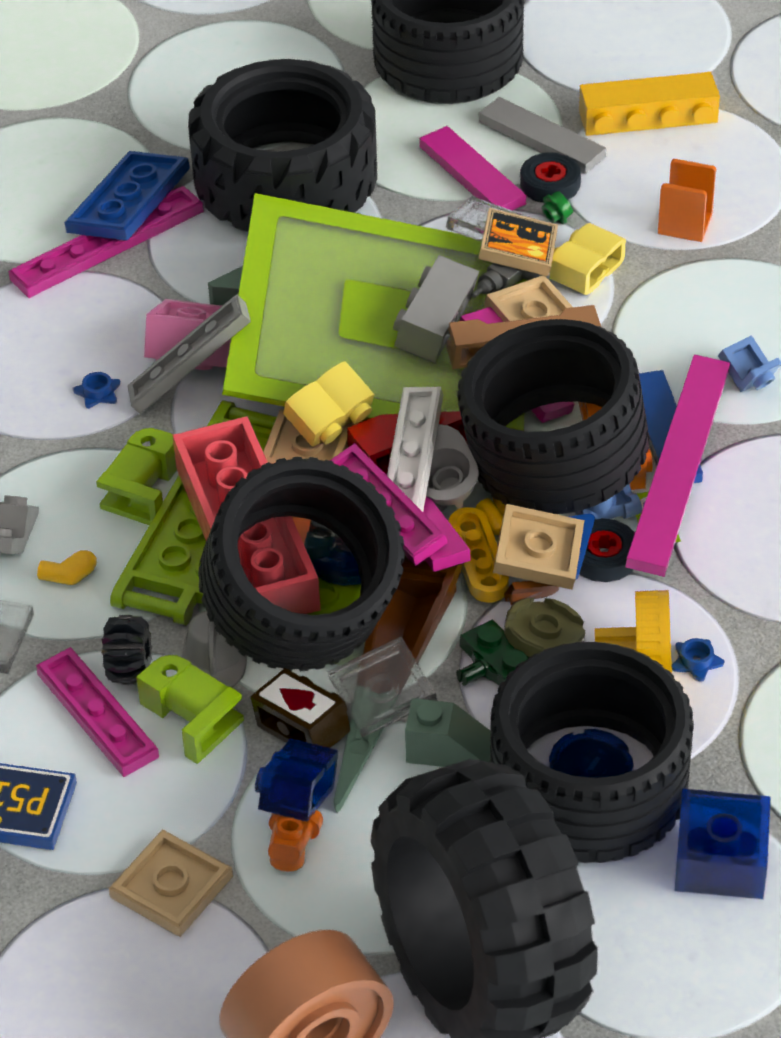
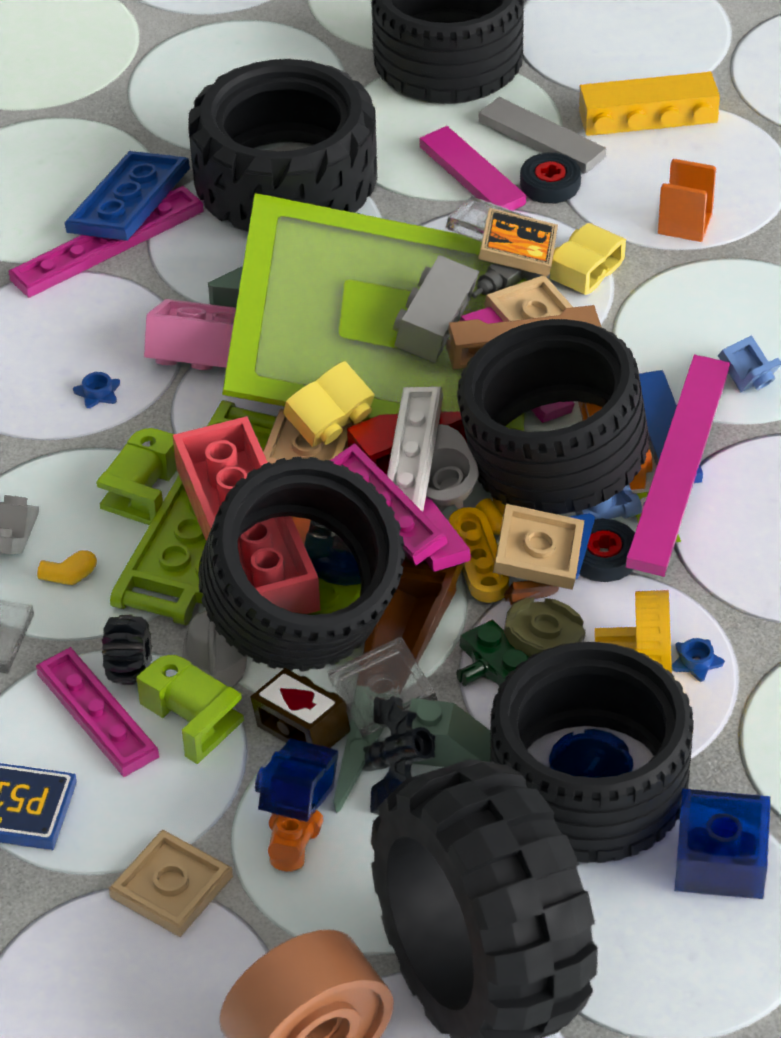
(188, 353): light grey tile -> none
(397, 750): none -> black animal
(557, 208): green plate -> none

